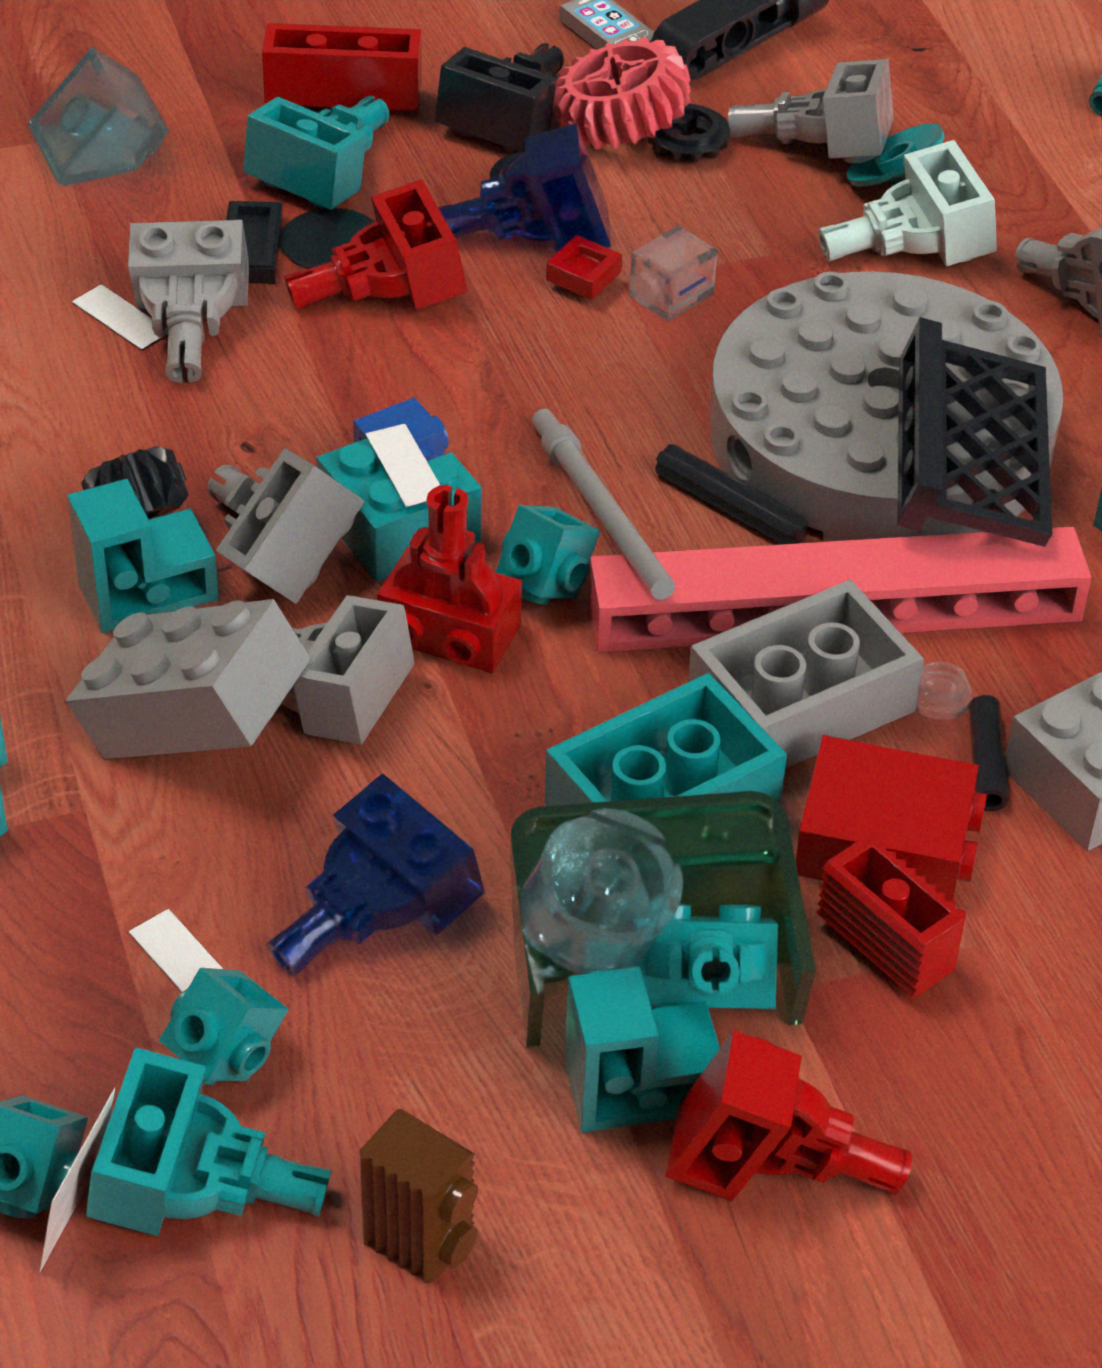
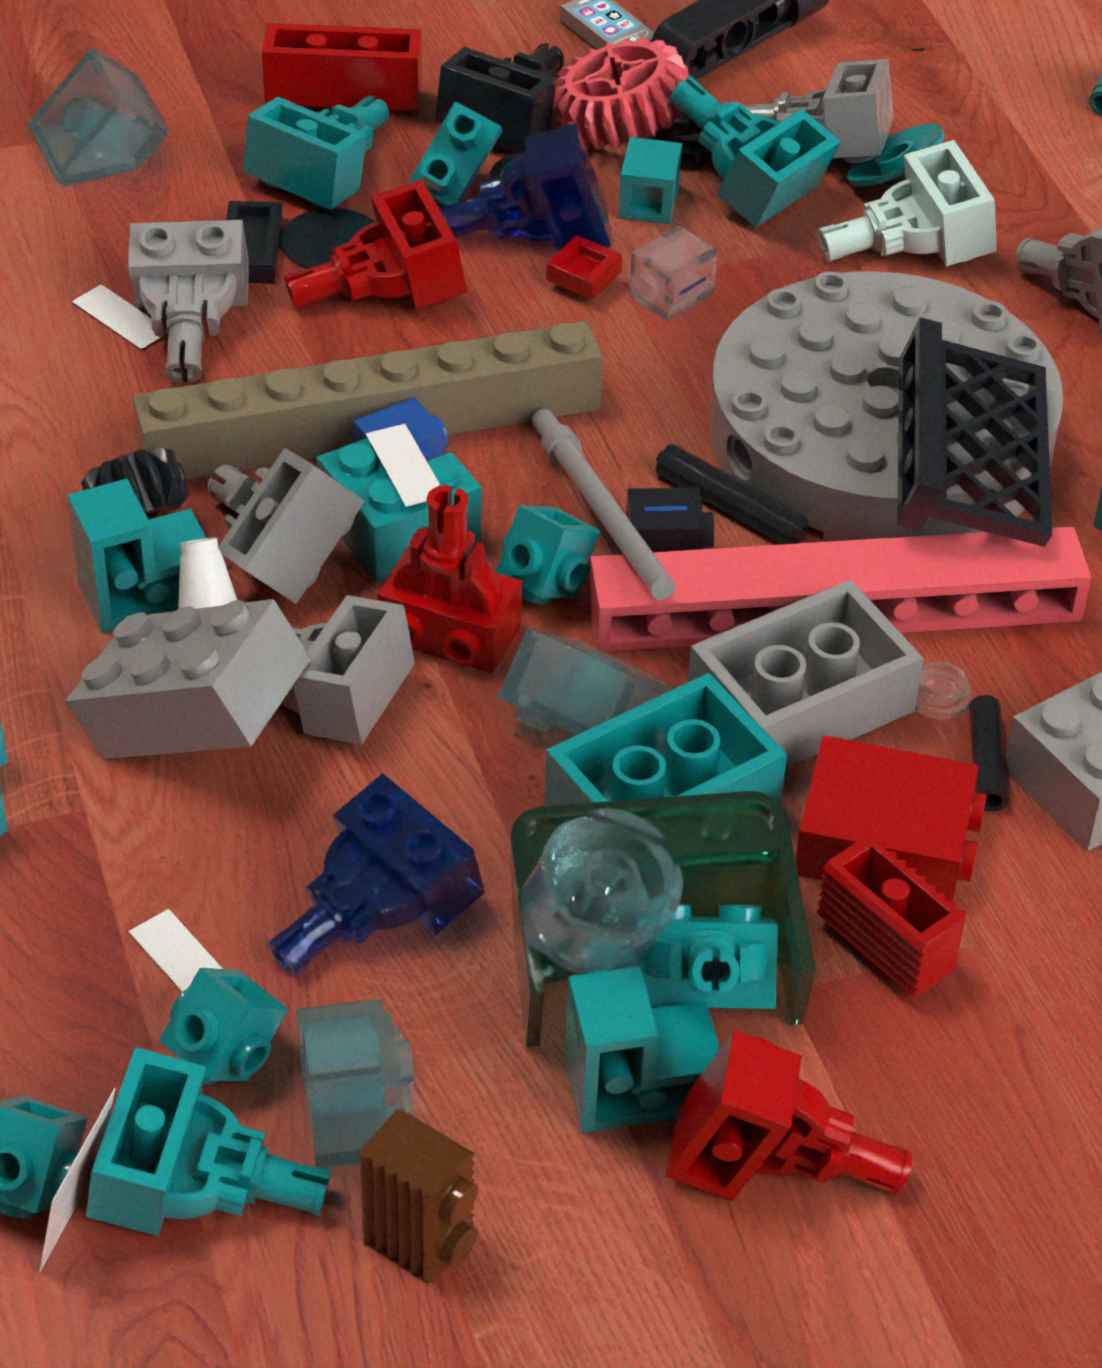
(203, 575): none -> white cone
(314, 406): none -> dark tan brick
(352, 1076): none -> clear light blue brick
(456, 154): none -> teal hips
(573, 683): none -> clear light blue slope
(650, 180): none -> teal brick
(670, 518): none -> black brick
(760, 159): none -> teal brick

